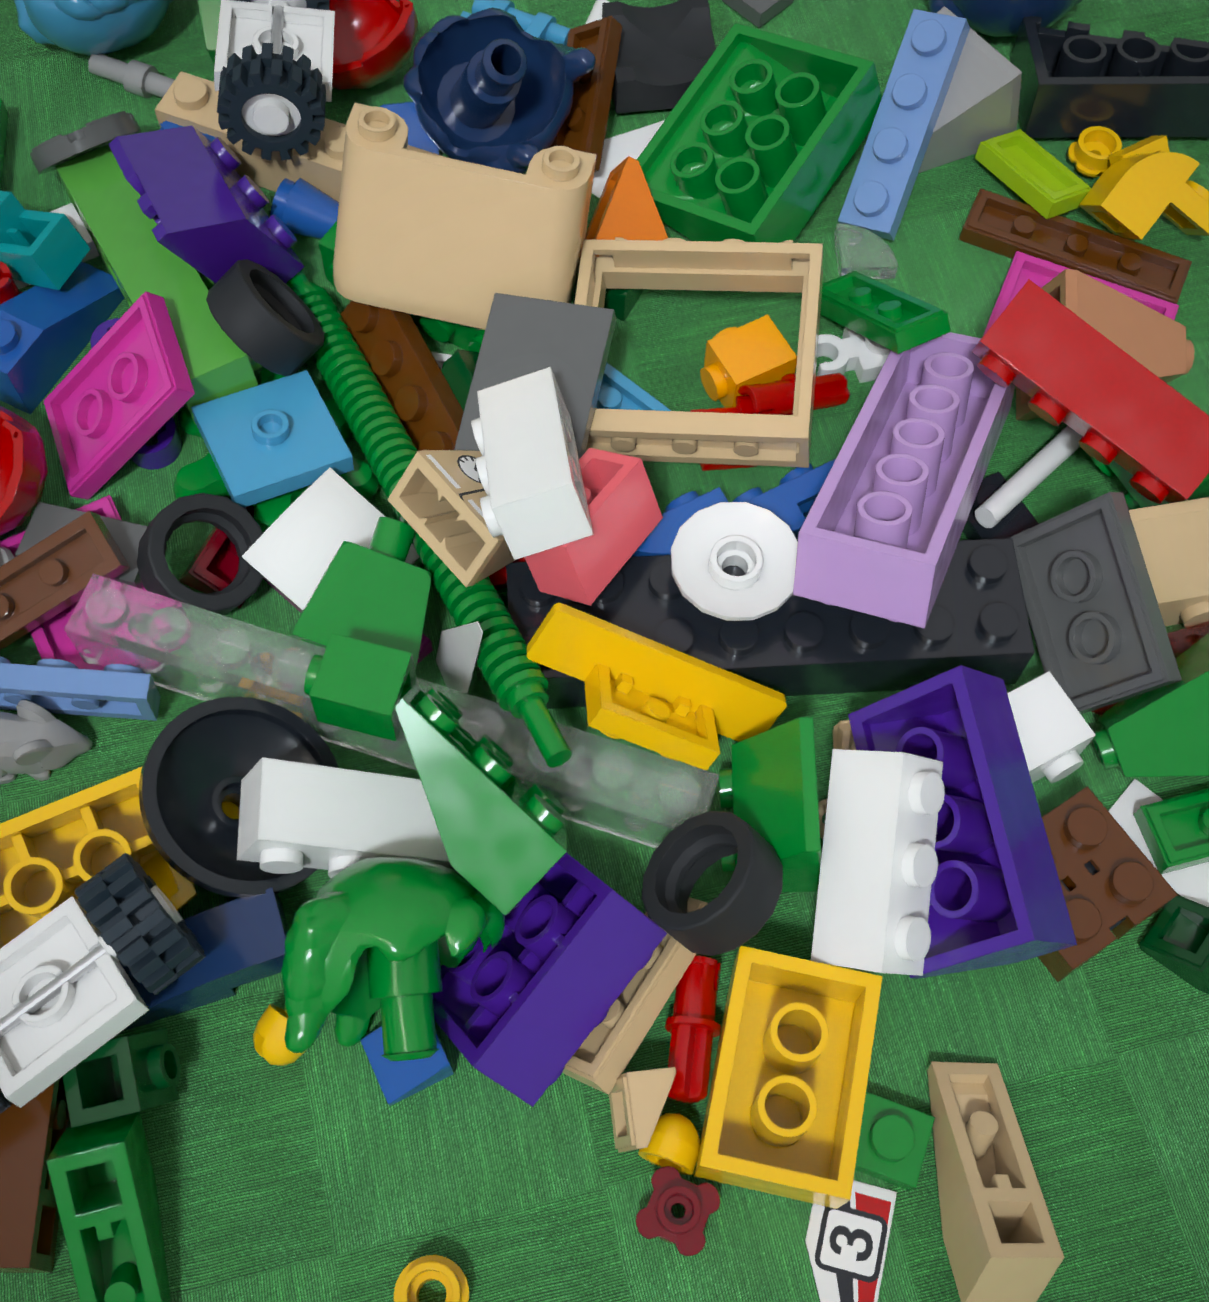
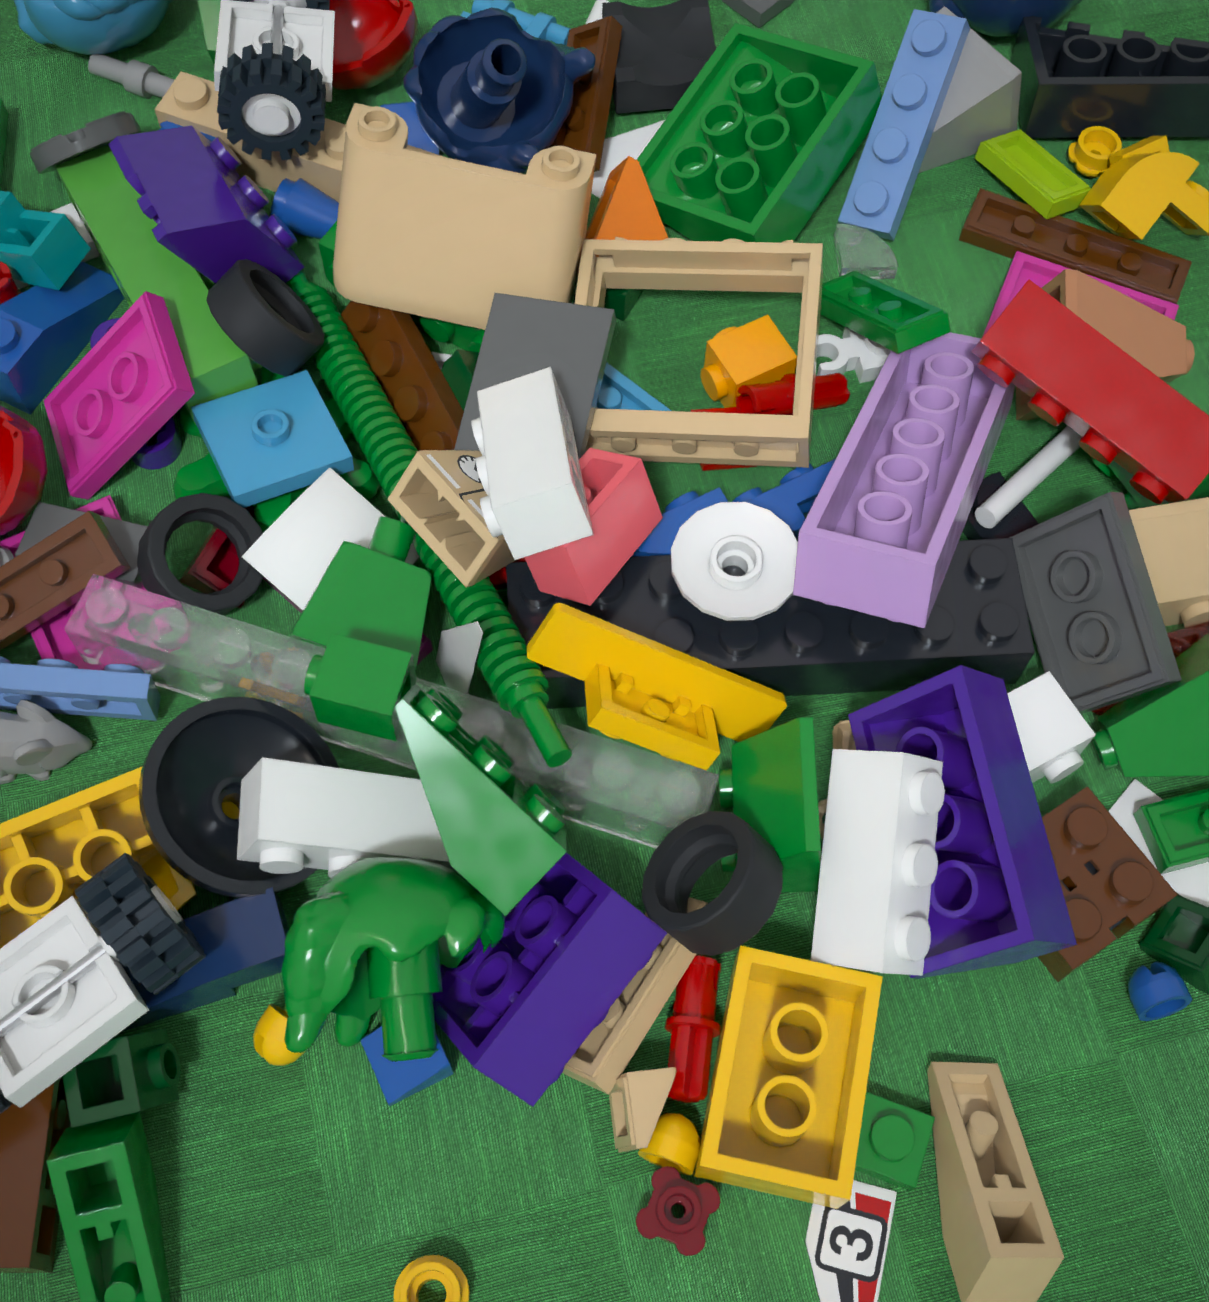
(1157, 991): none -> blue hinge

